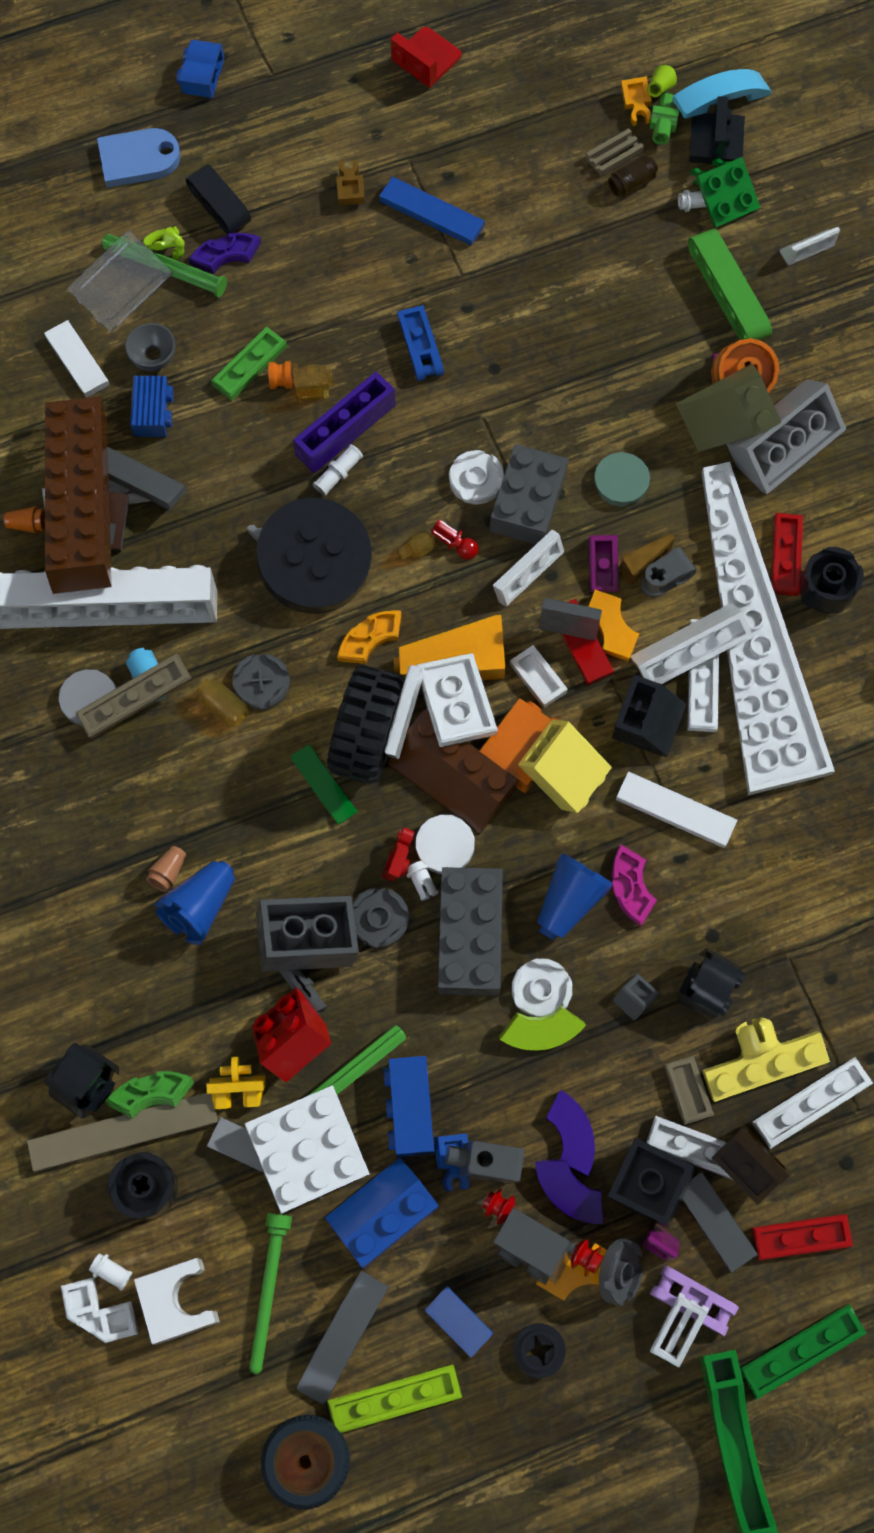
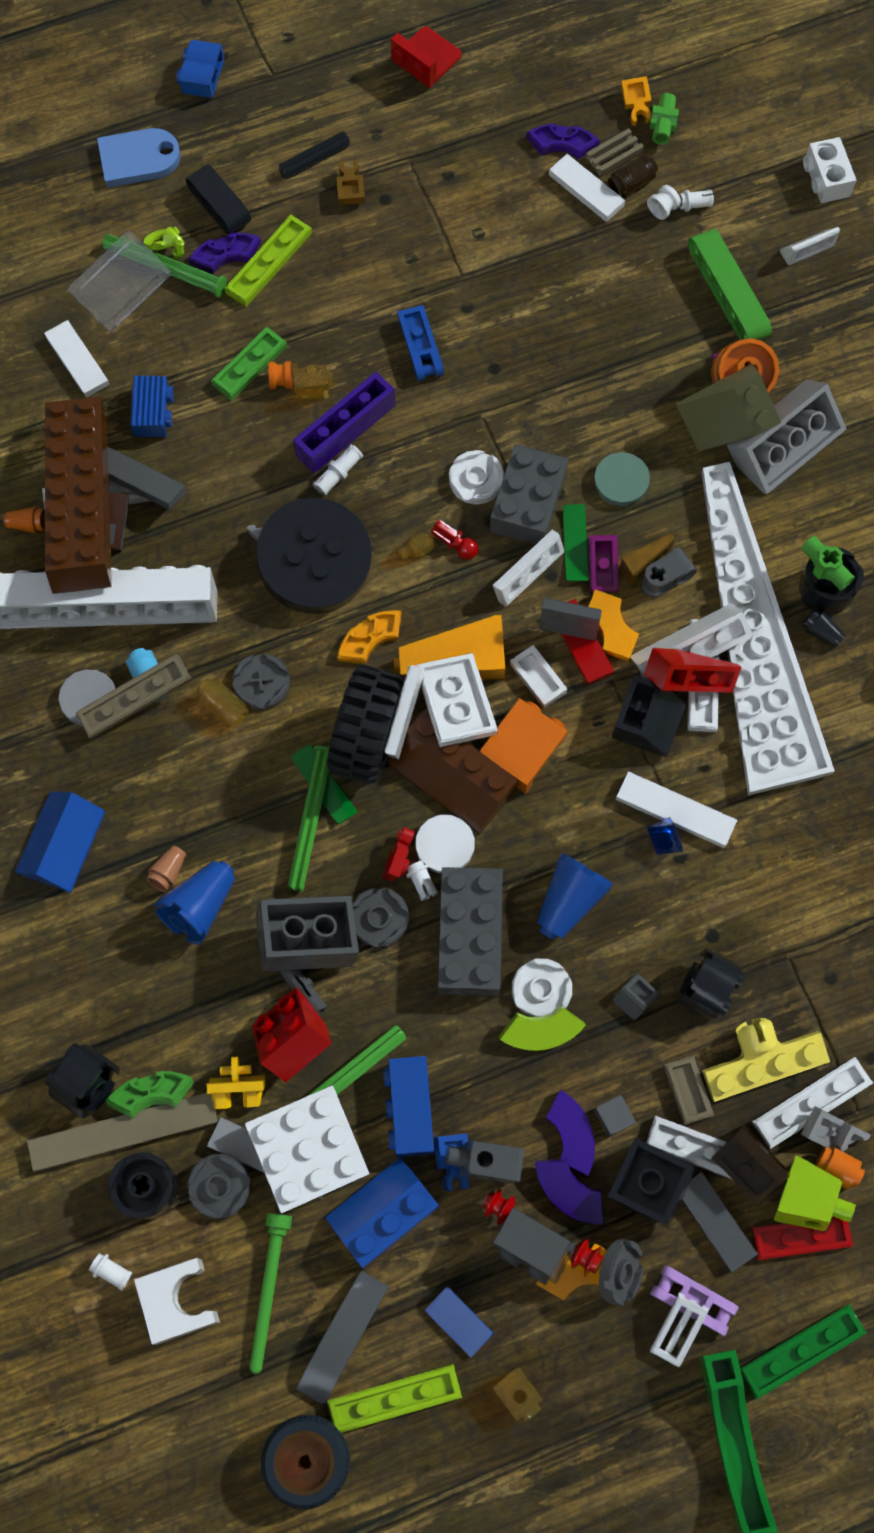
(60, 840): none -> blue slope
(84, 1310): white tile -> none
(149, 337): dark grey piece -> none
(219, 1185): none -> dark grey tile
(268, 260): none -> lime tile
(309, 820): none -> bright green axle
(314, 154): none -> black axle
(432, 211): blue tile -> none
(506, 1388): none -> clear yellow brick
(553, 1358): black gear -> none
(562, 138): none -> dark purple tile
(565, 766): light yellow brick -> none
(575, 542): none -> green sticker
(586, 187): none -> white tile
(614, 1116): none -> dark grey slope
(629, 885): dark pink tile -> none
(661, 1243): magenta slope -> none
(662, 80): lime cone -> none
(663, 202): none -> white wheel
(665, 837): none -> clear blue slope
(690, 672): none -> red slope
(717, 135): black bracket -> none
(726, 190): green plate -> none
(731, 84): medium azure slope -> none
(786, 554): red tile -> none
(812, 1198): none -> lime torso
(823, 628): none -> black cone
(827, 562): none -> bright green axle
(829, 170): none -> white brick
(831, 1131): none -> light grey slope
(841, 1166): none -> orange brick

